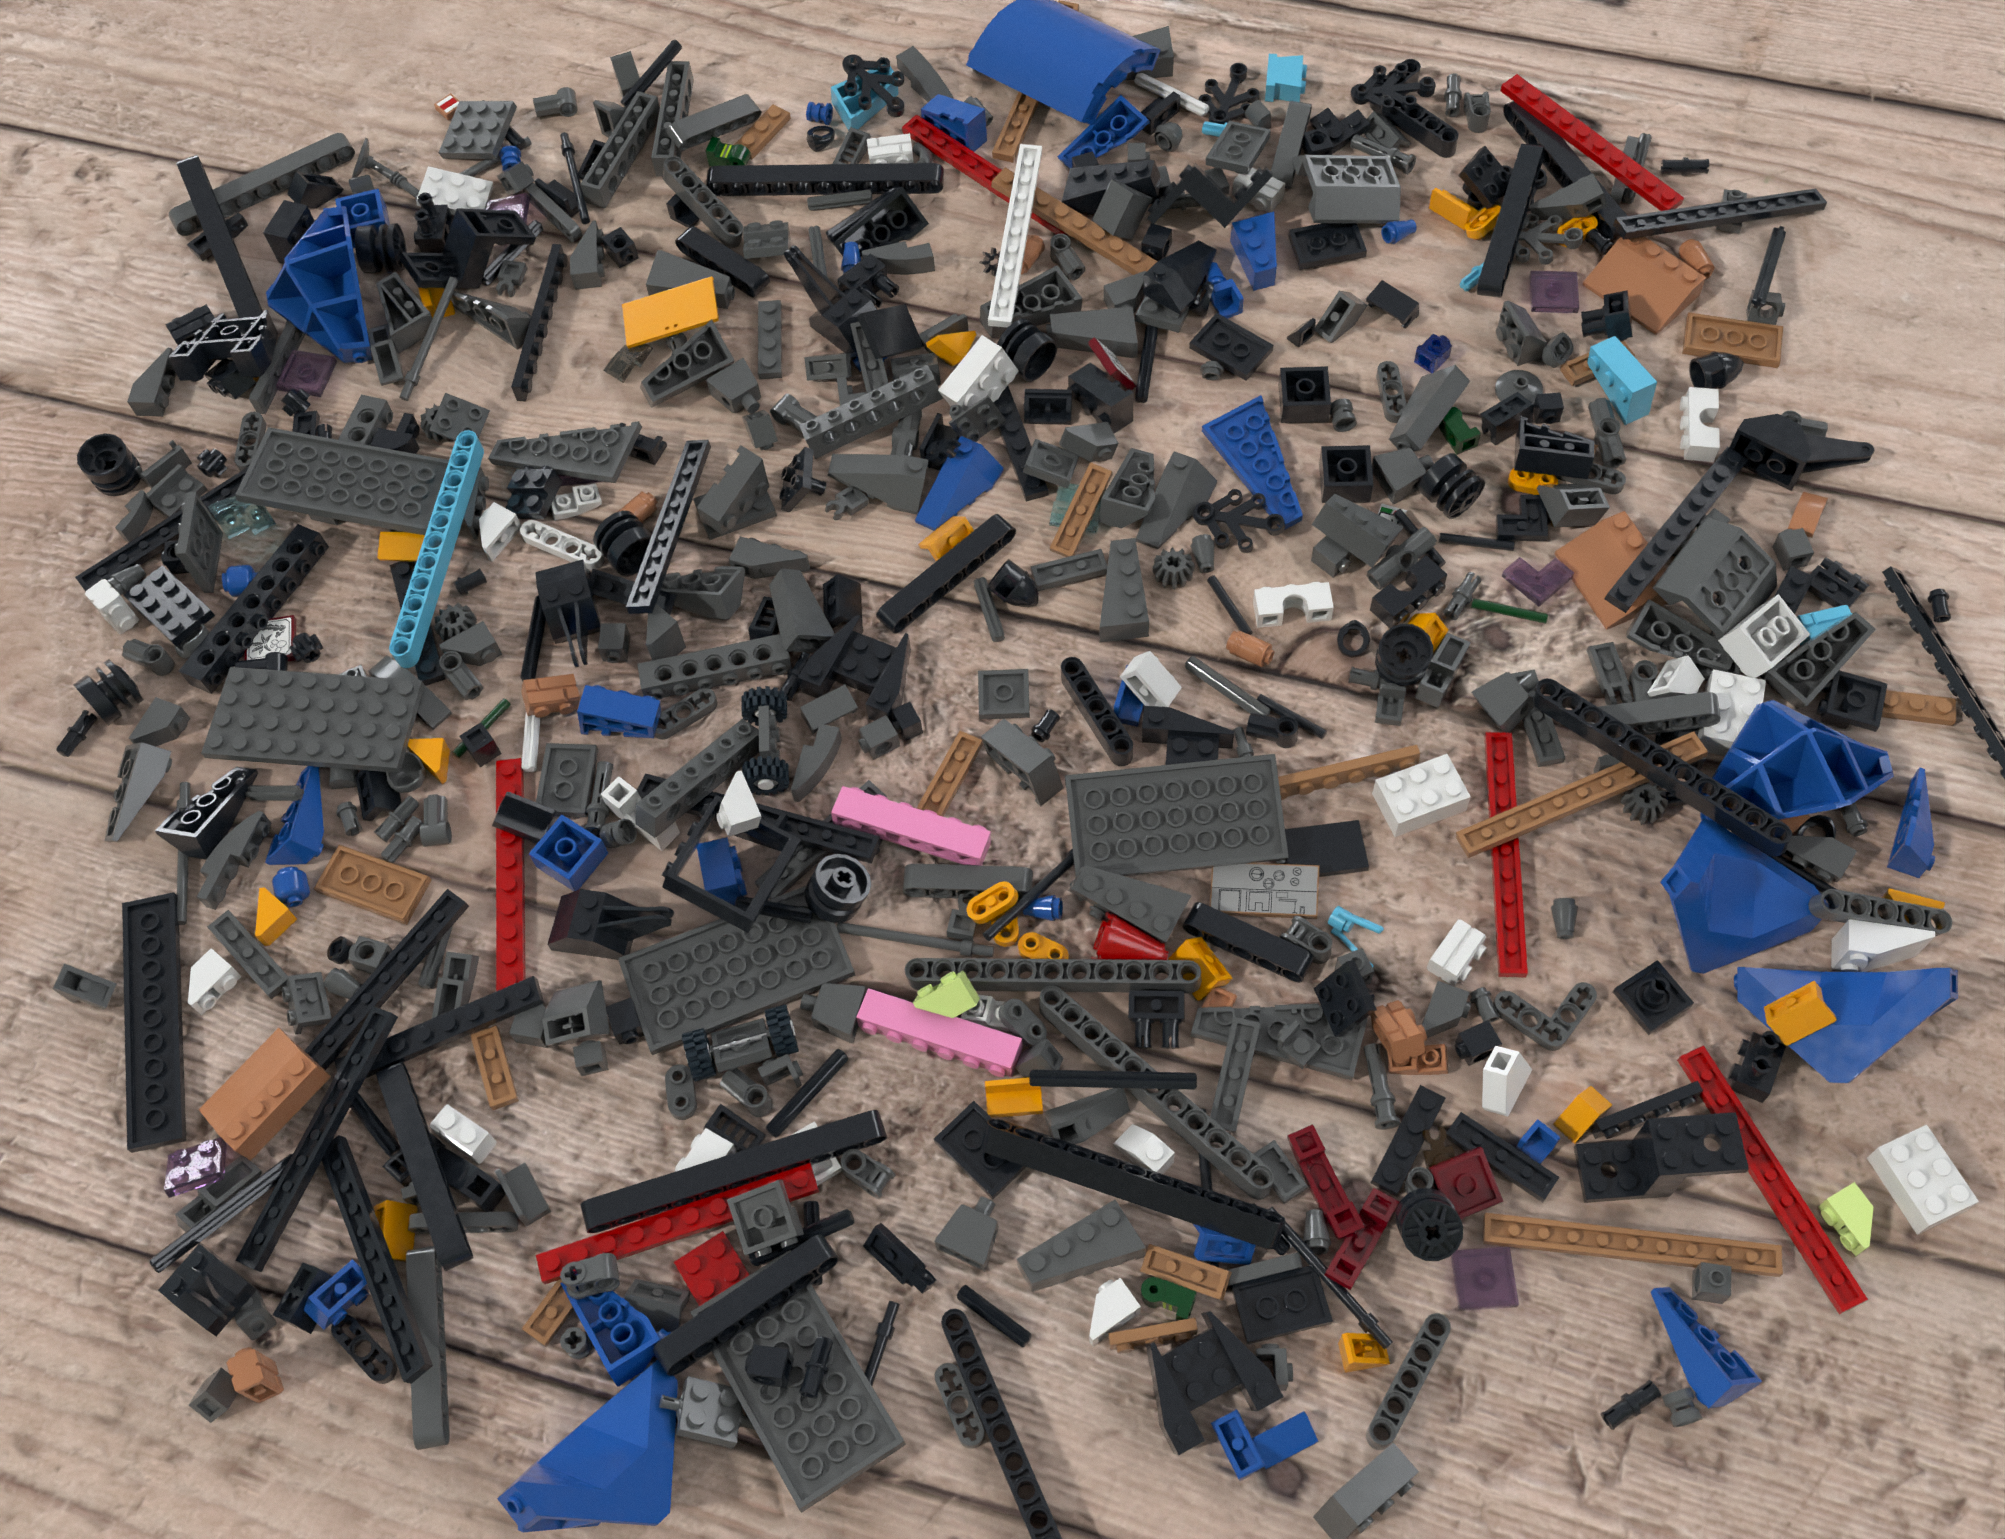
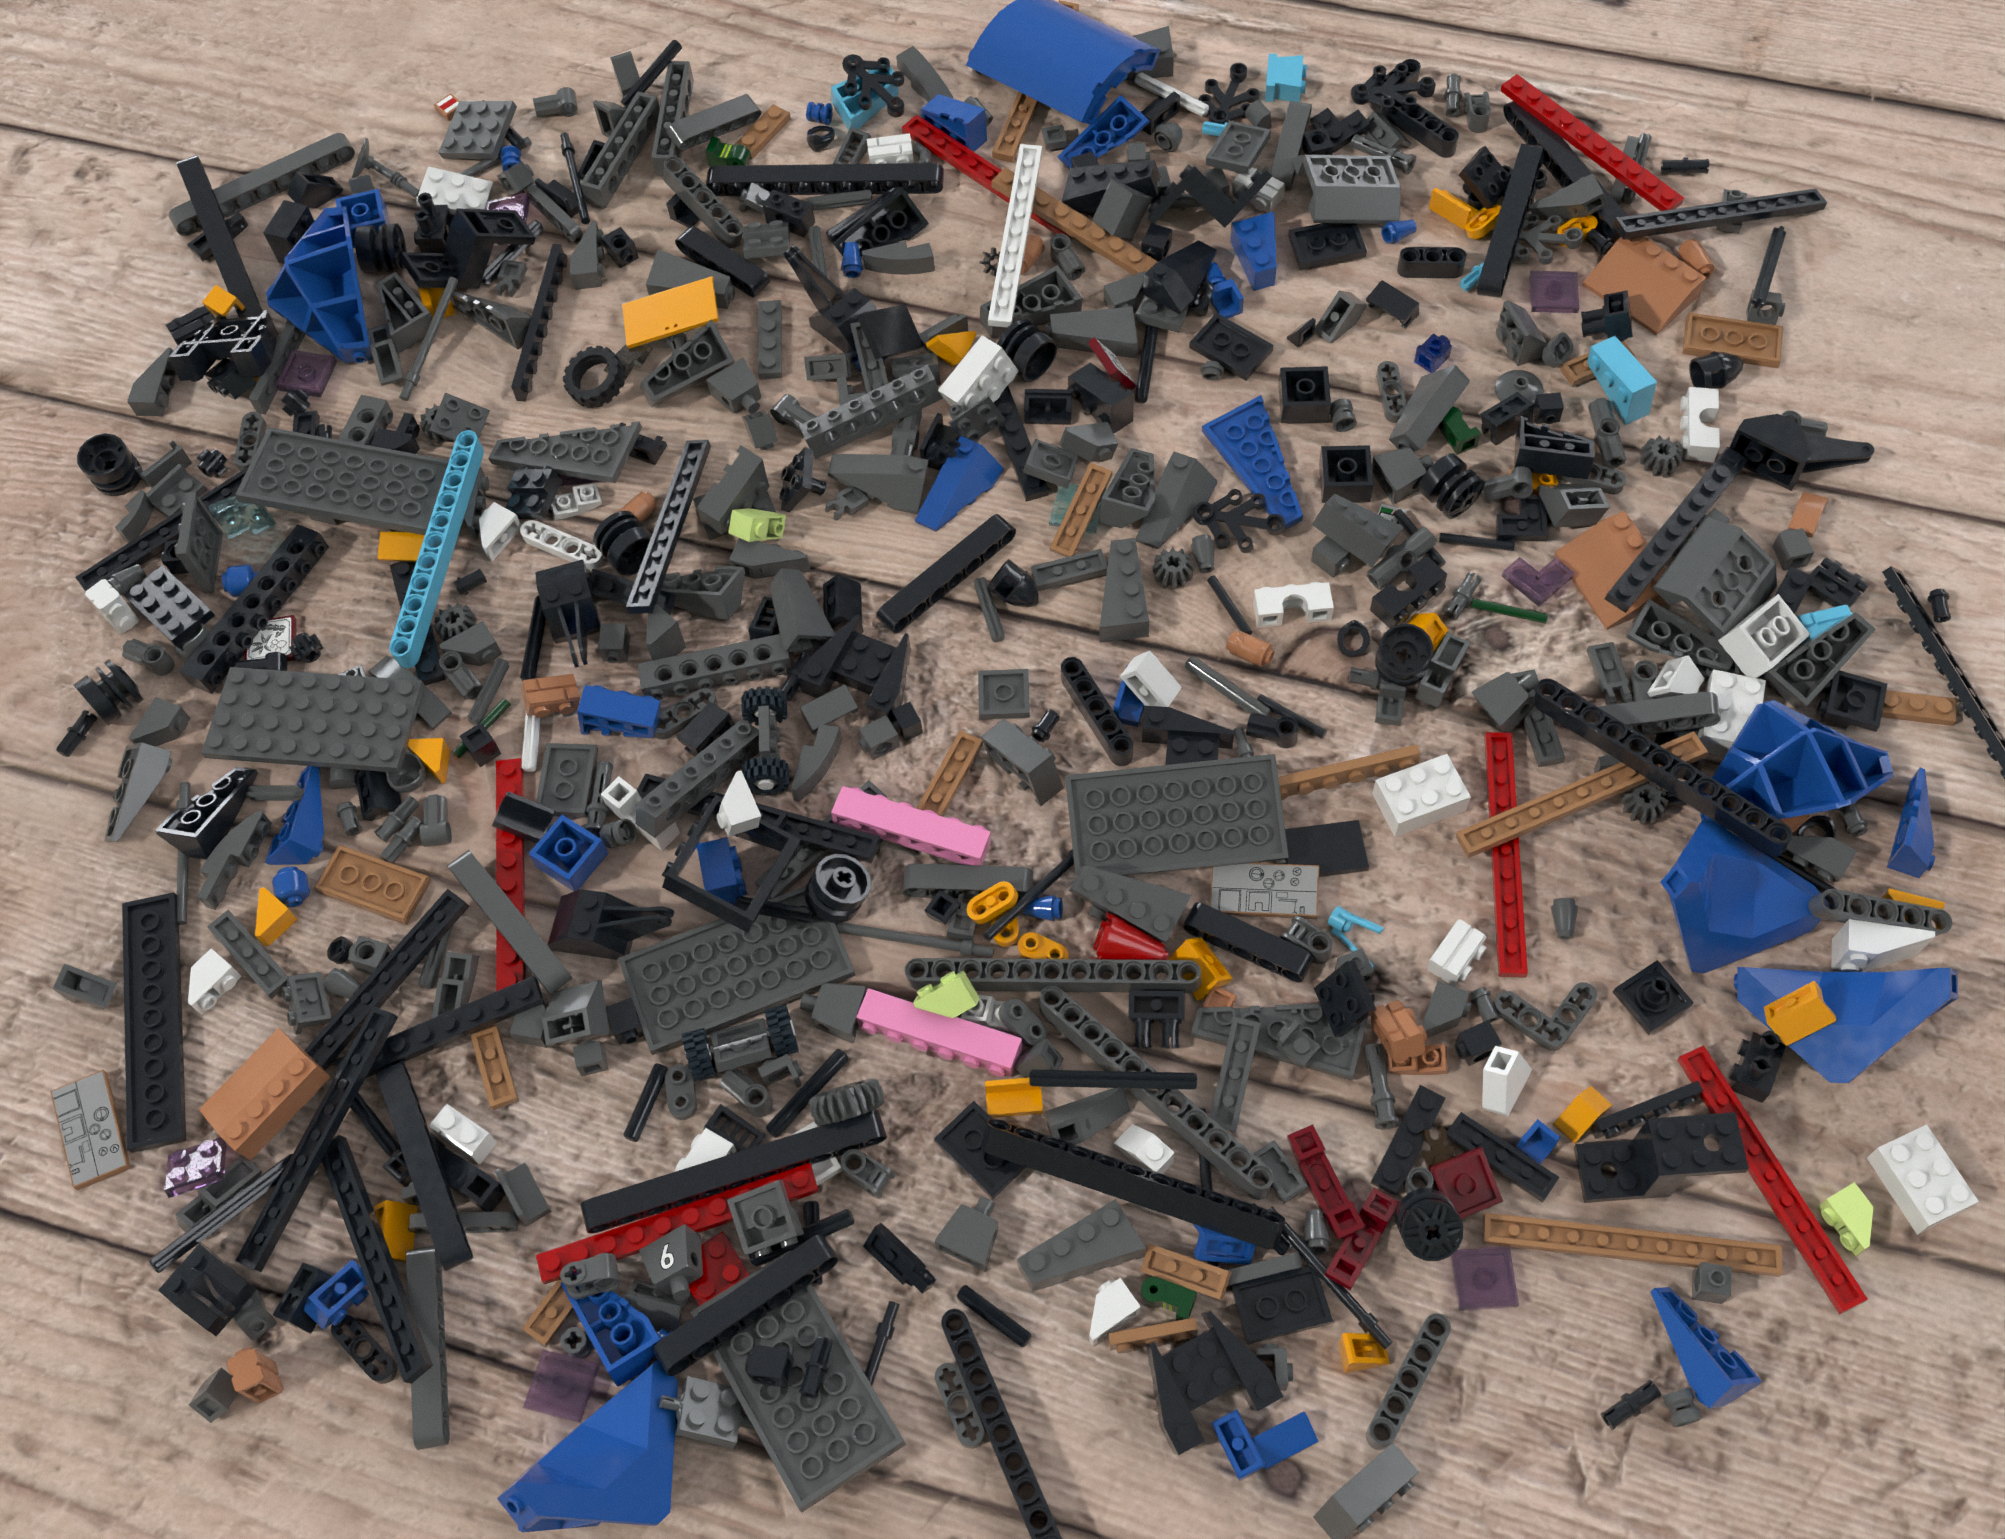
(90, 1130): none -> light grey tile
(220, 301): none -> light orange panel
(488, 691): none -> dark grey axle
(509, 922): none -> dark grey beam
(561, 1386): none -> clear purple plate
(583, 362): none -> black tyre
(645, 1103): none -> black axle
(674, 1261): none -> dark grey torso
(705, 728): none -> black hinge
(753, 197): none -> dark grey bracket
(756, 524): none -> yellowish green slope
(791, 210): none -> black brick
(846, 1101): none -> dark grey gear
(869, 278): black brick -> none
(942, 907): none -> black slope
(947, 536): light orange panel -> none
(1054, 137): none -> dark grey plate
(1431, 262): none -> black beam
(1515, 484): none -> dark grey piece
(1661, 456): none -> dark grey gear

